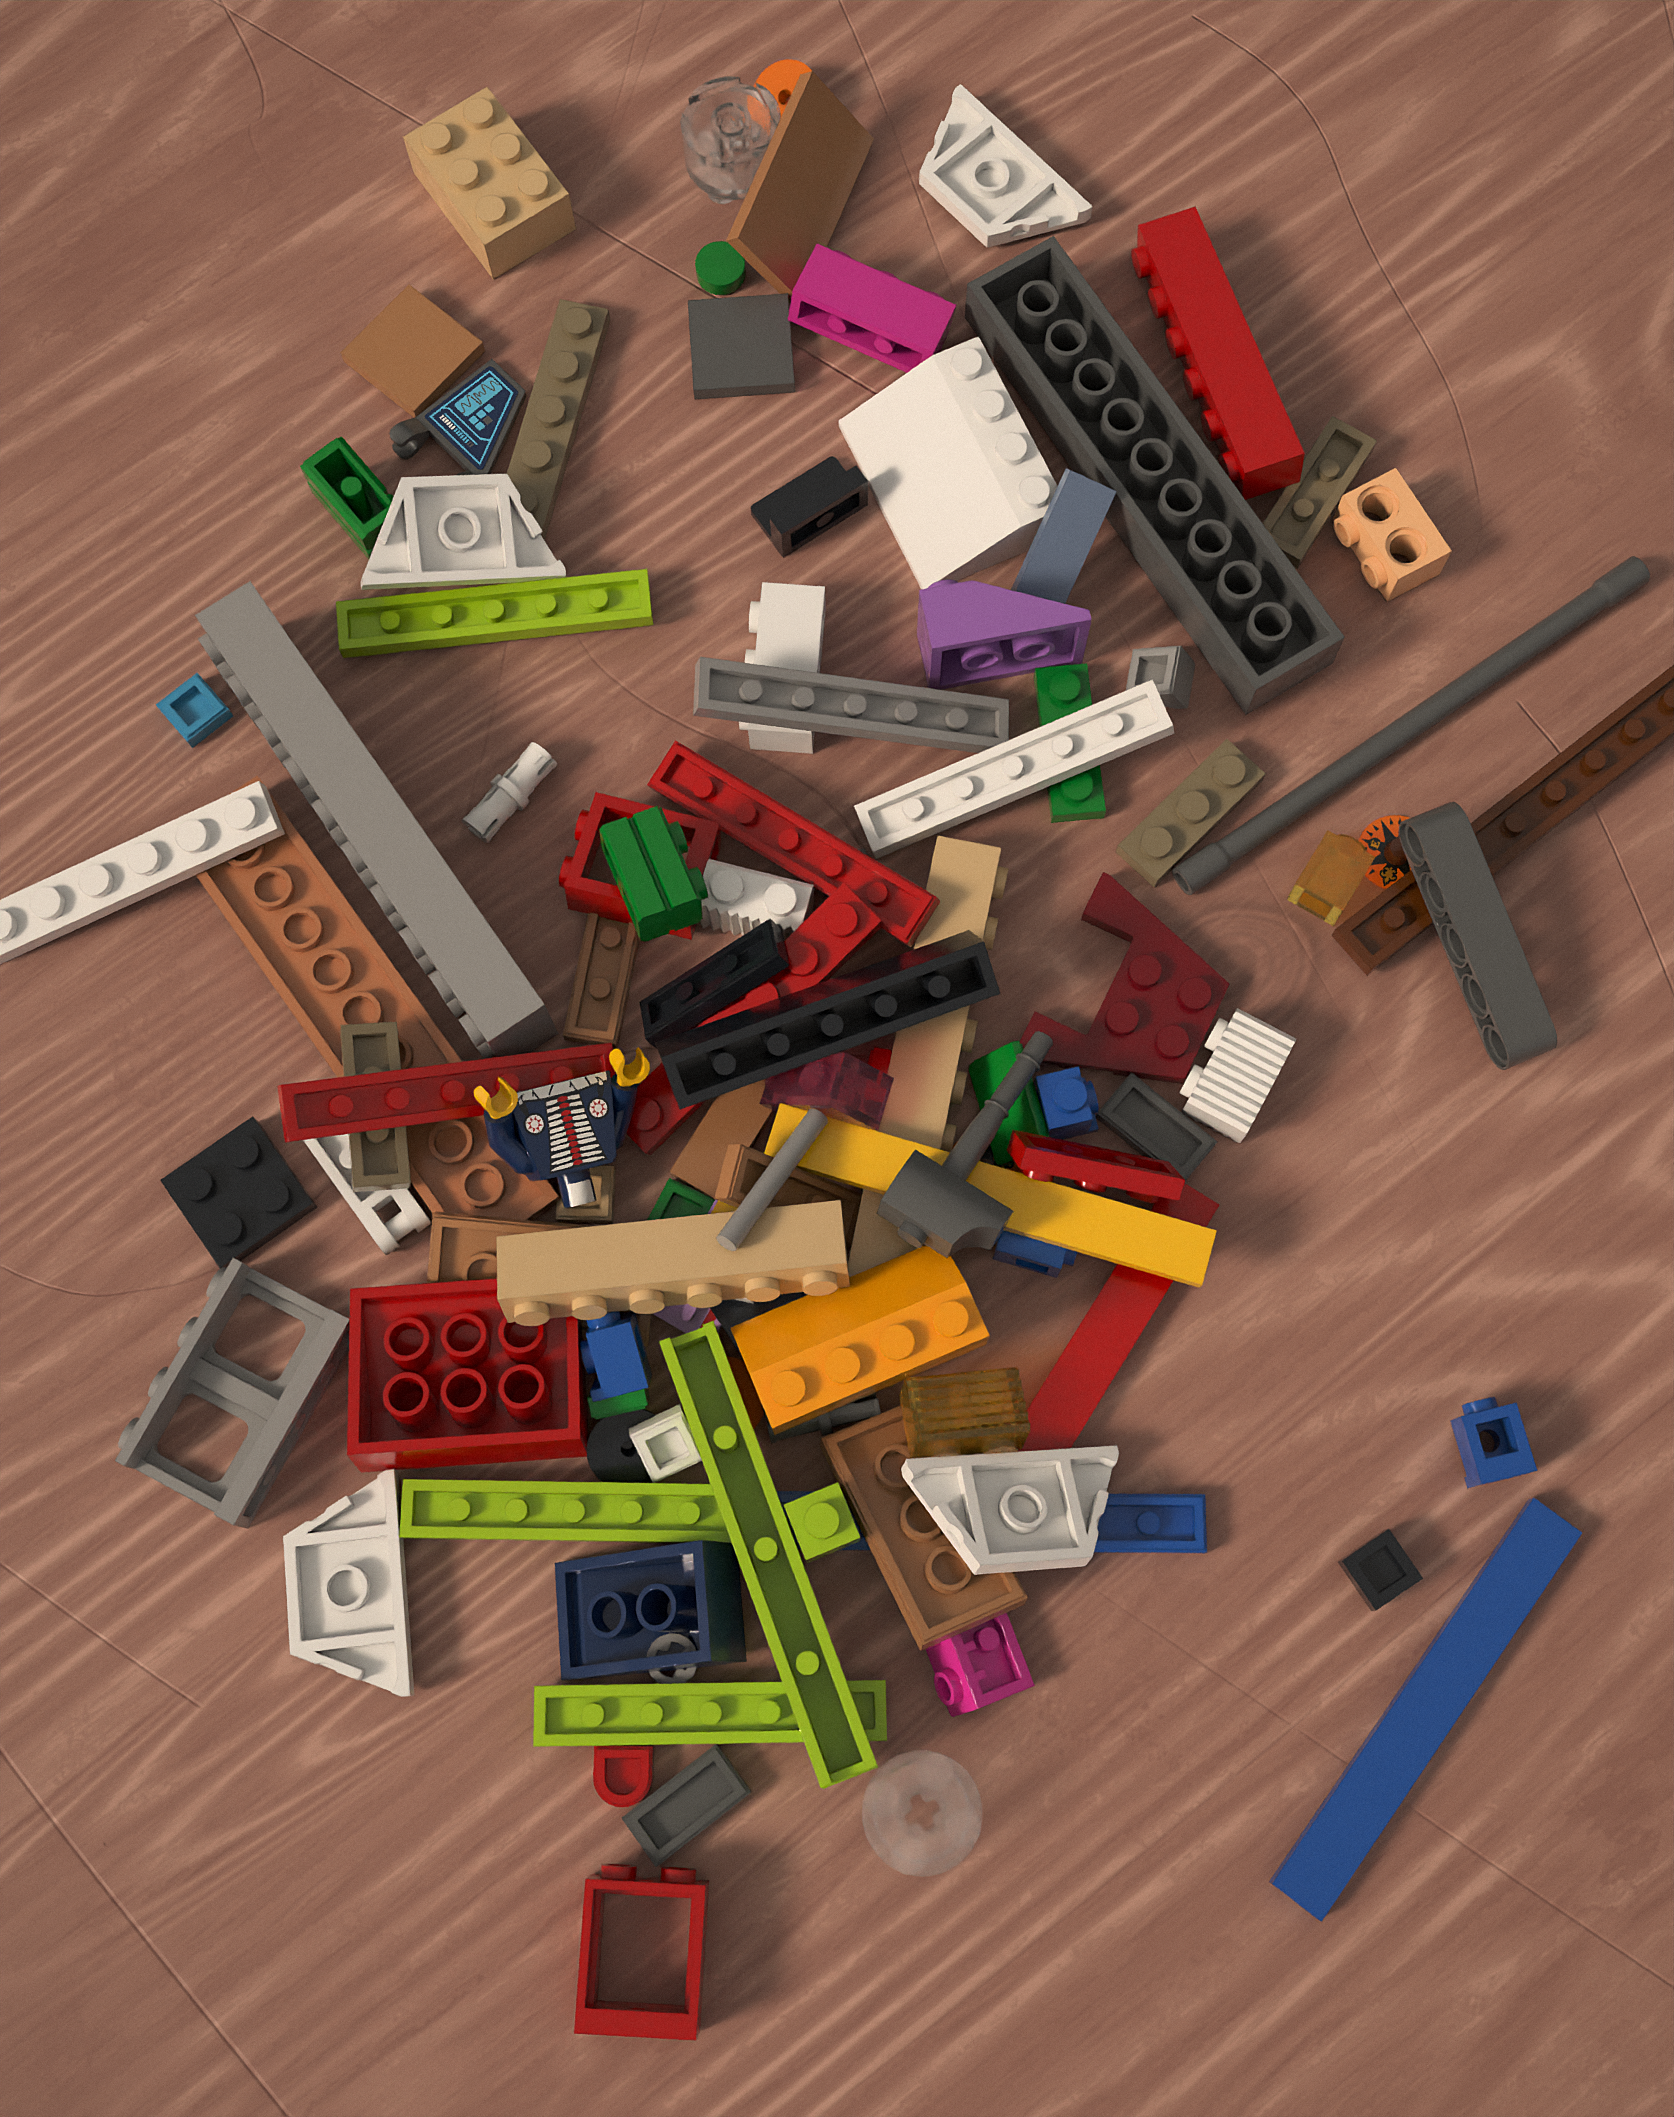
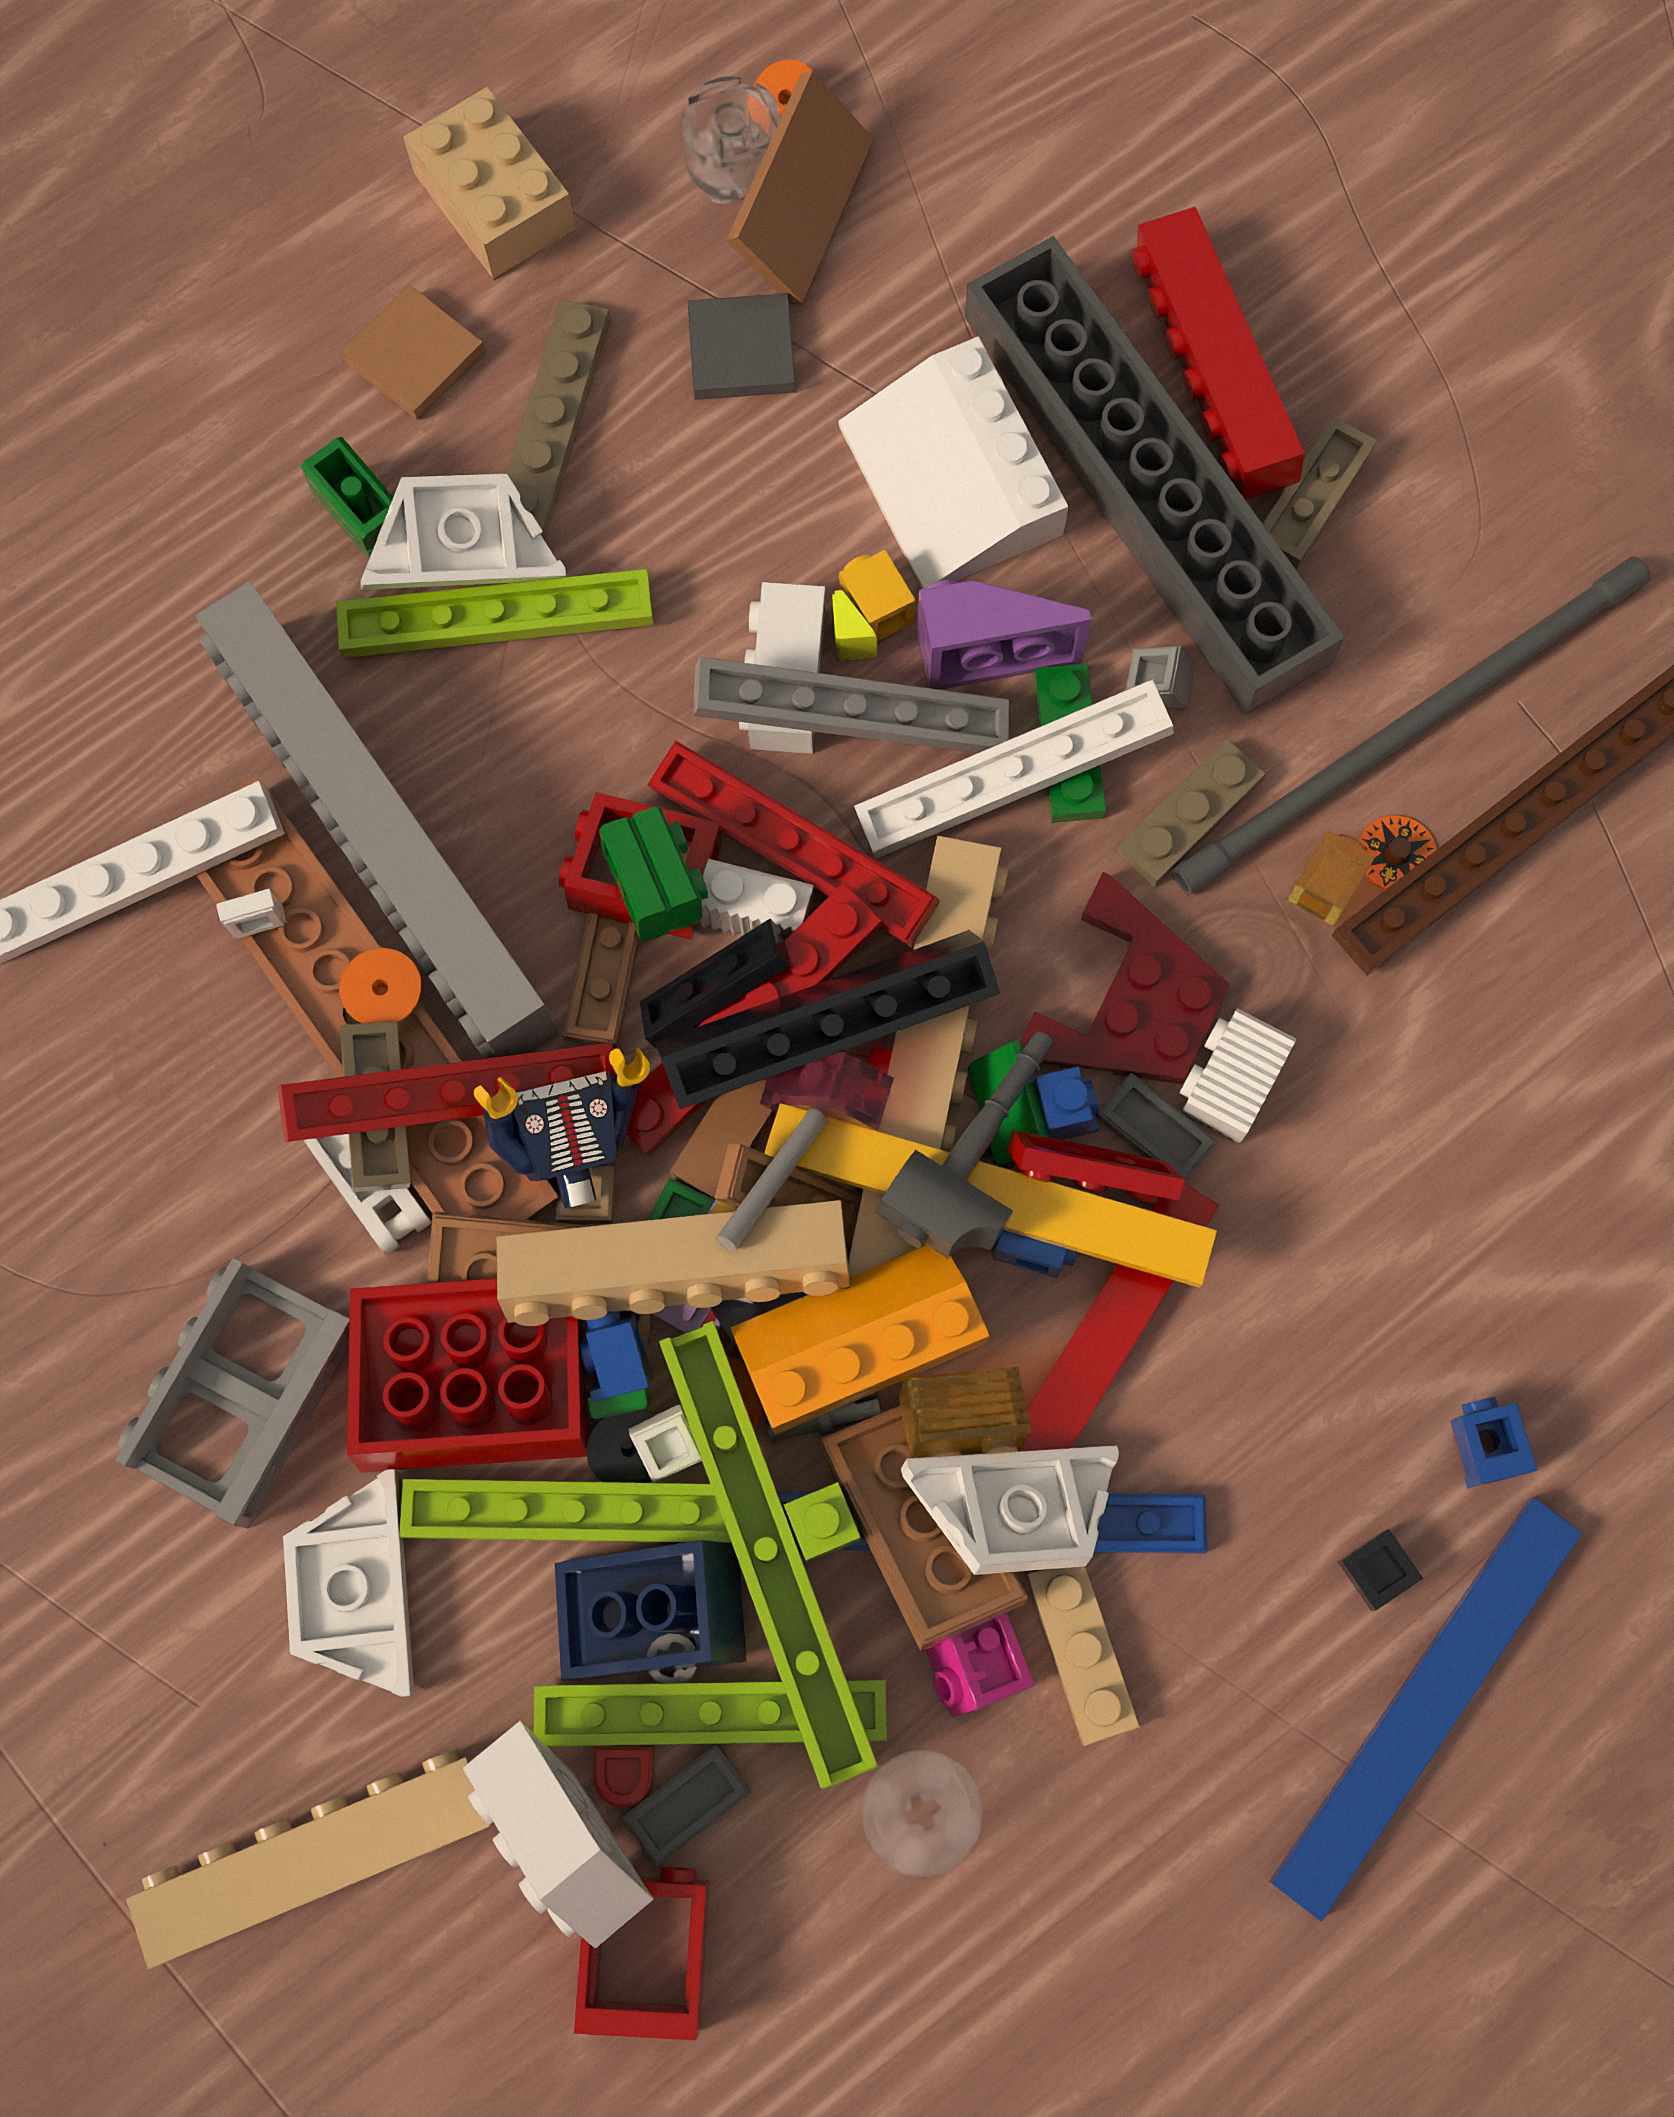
(194, 710): dark azure tile -> none
(238, 1193): black plate -> none
(251, 913): none -> white tile
(304, 1862): none -> tan brick
(380, 986): none -> orange piece
(466, 421): flag -> none
(509, 792): white pin -> none
(554, 1837): none -> white brick
(720, 268): green tile -> none
(811, 504): black panel -> none
(852, 632): none -> neon yellow slope
(869, 310): dark pink brick -> none
(878, 593): none -> yellow brick
(995, 179): white wing -> none
(1064, 537): sand blue tile -> none
(1082, 1653): none -> tan plate
(1403, 531): light nougat brick -> none
(1477, 935): dark grey beam -> none

